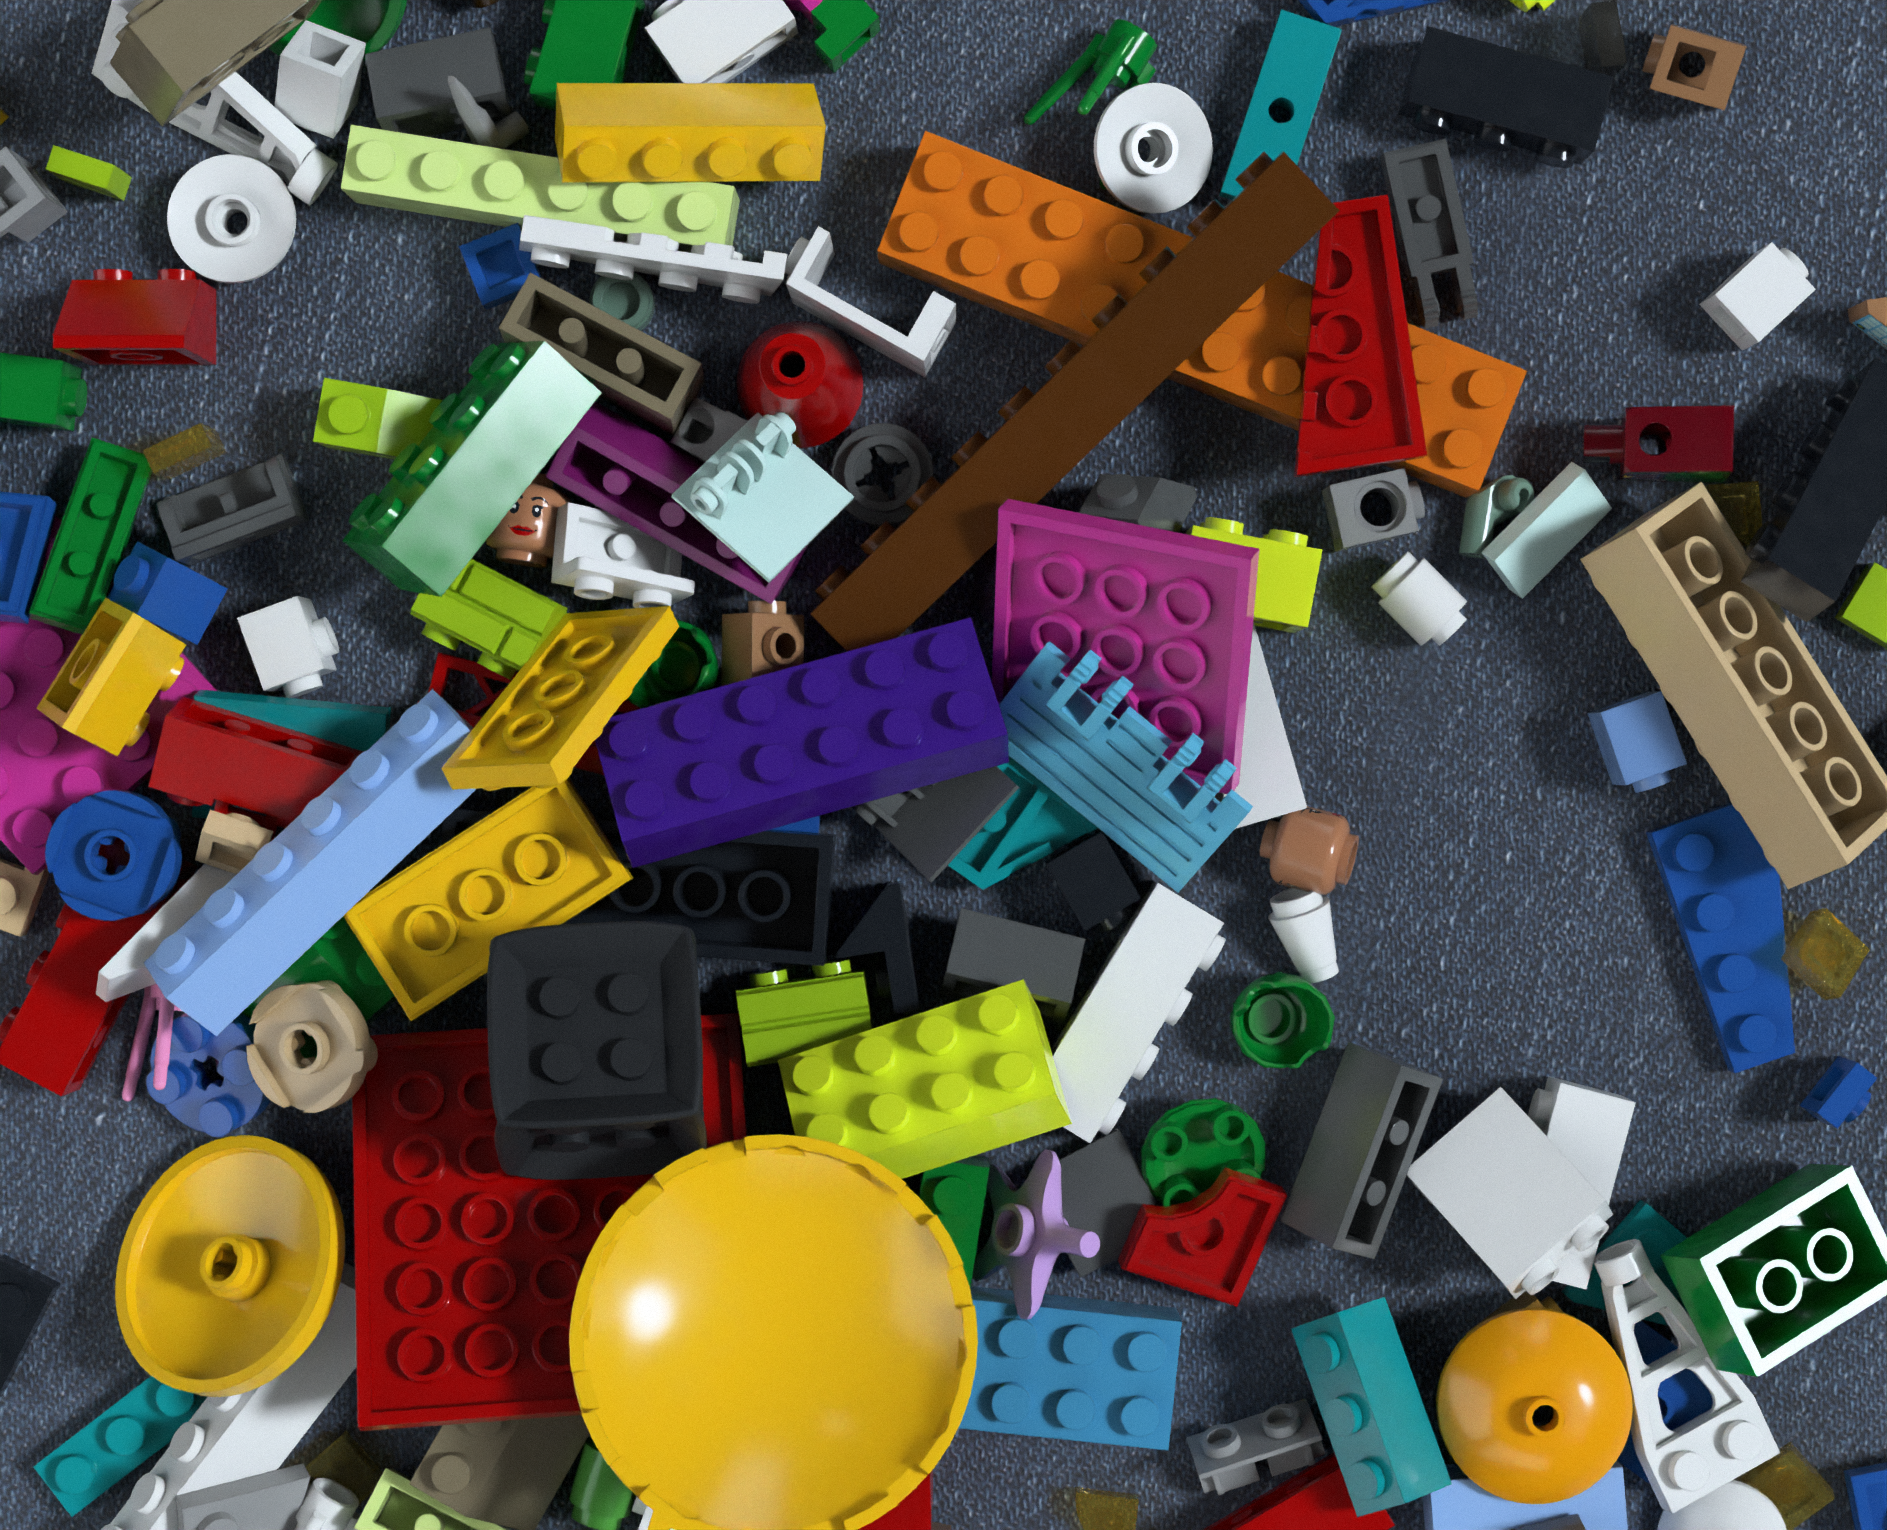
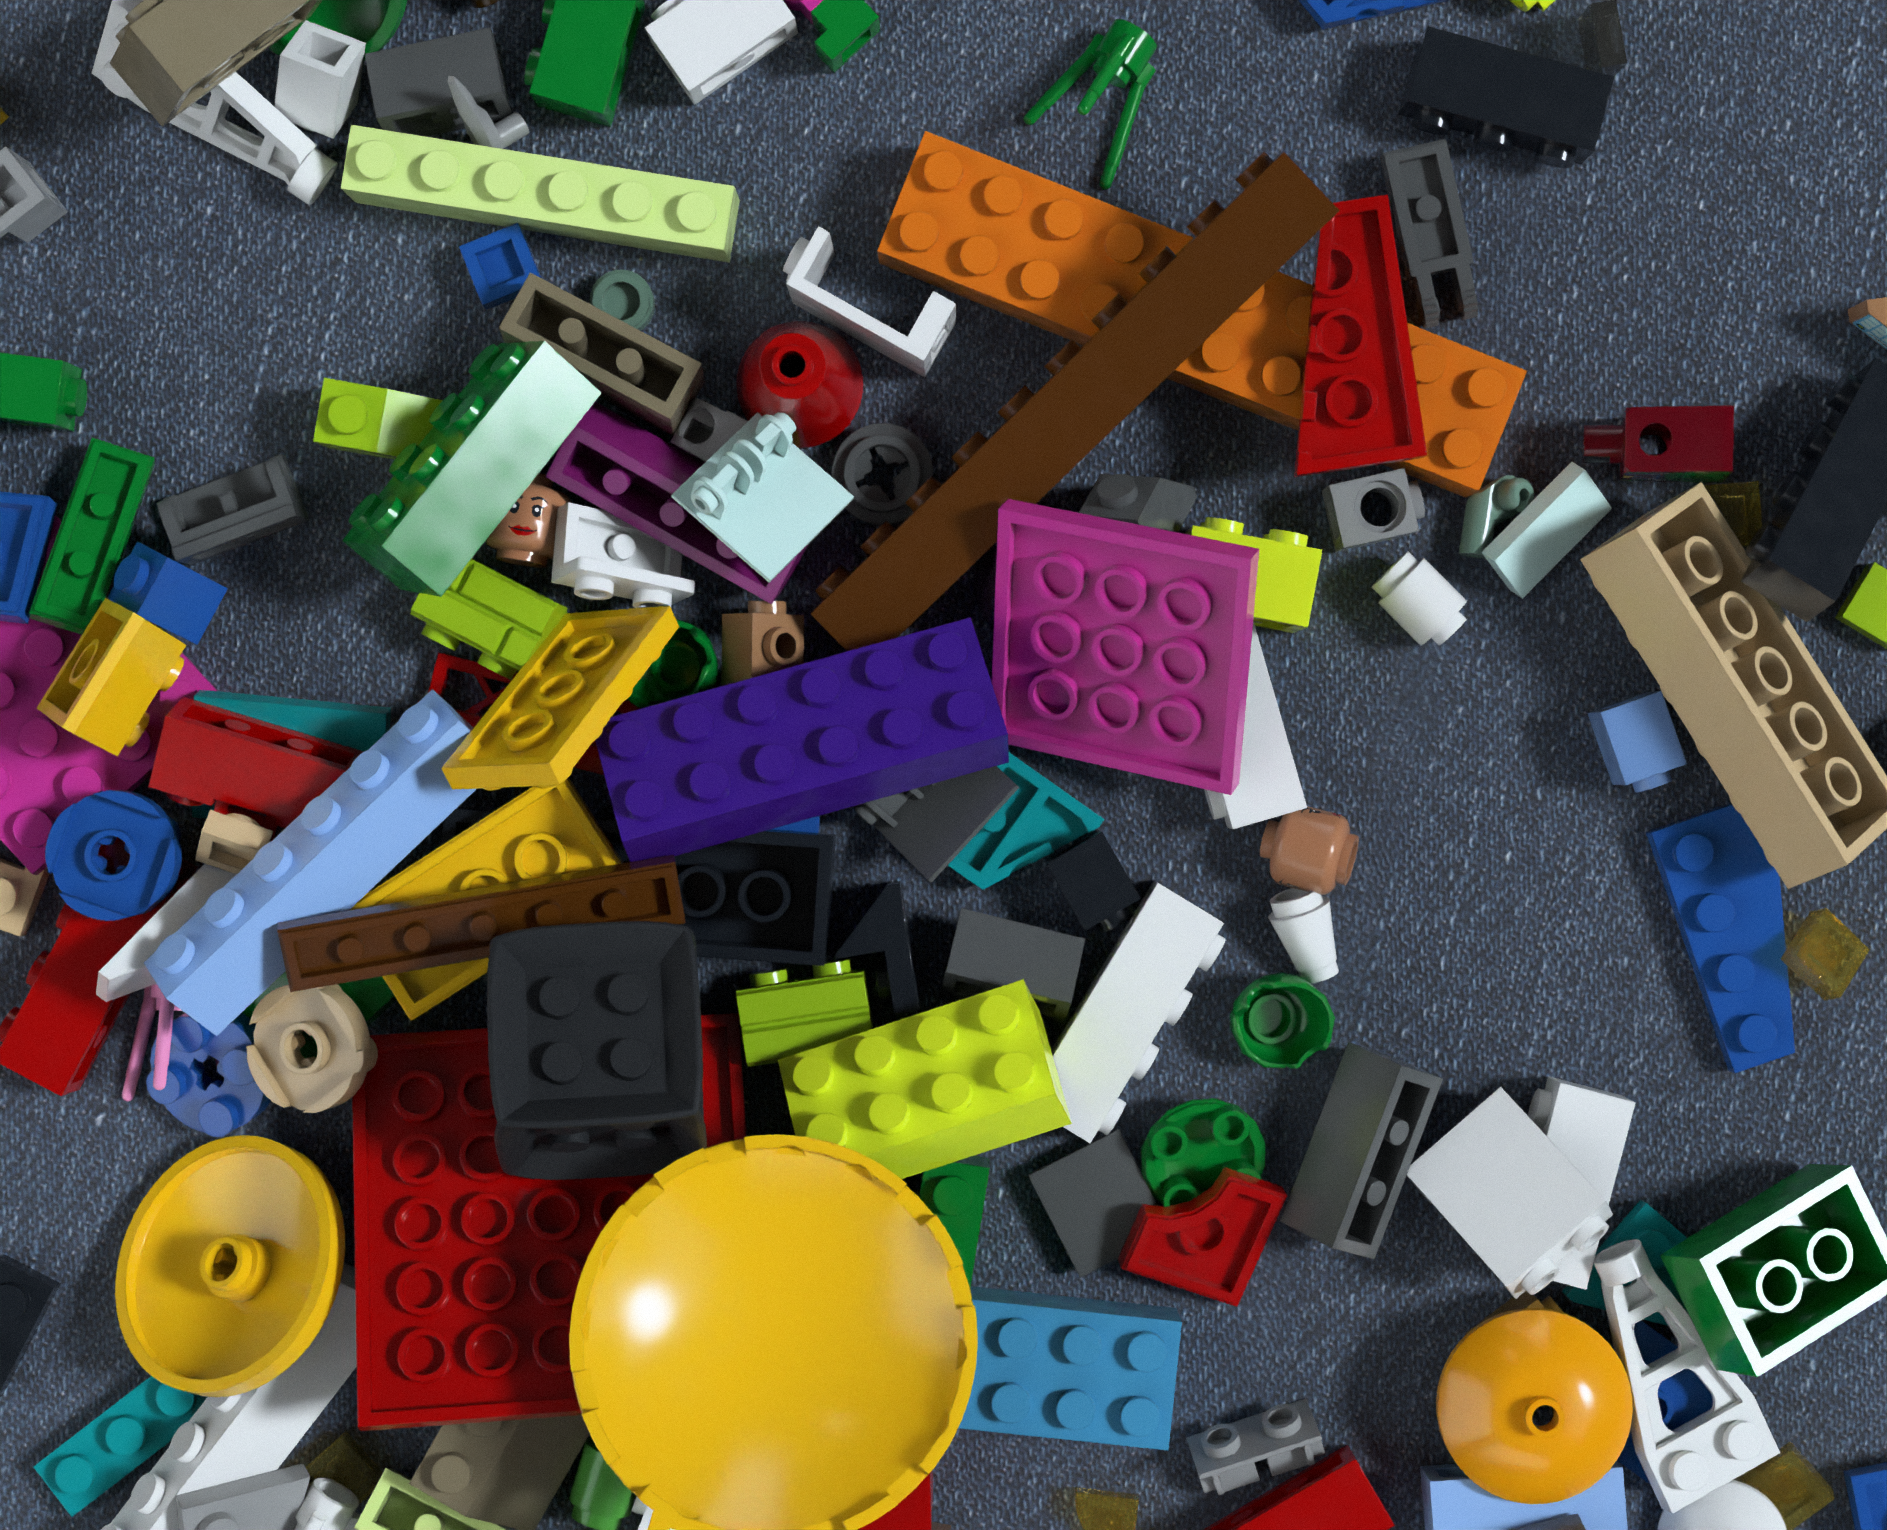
(88, 173): lime tile -> none
(139, 320): red slope -> none
(184, 451): clear yellow tile -> none
(206, 201): white dish -> none
(290, 646): white brick -> none
(463, 923): none -> reddish brown tile
(689, 132): yellow brick -> none
(711, 264): white wing -> none
(1030, 1232): lavender animal -> none
(1117, 768): medium azure hinge -> none
(1177, 142): white dish -> none
(1289, 78): teal tile -> none
(1371, 1407): teal brick -> none
(1713, 84): medium nougat brick -> none
(1759, 295): white brick -> none
(1840, 1093): blue plate -> none

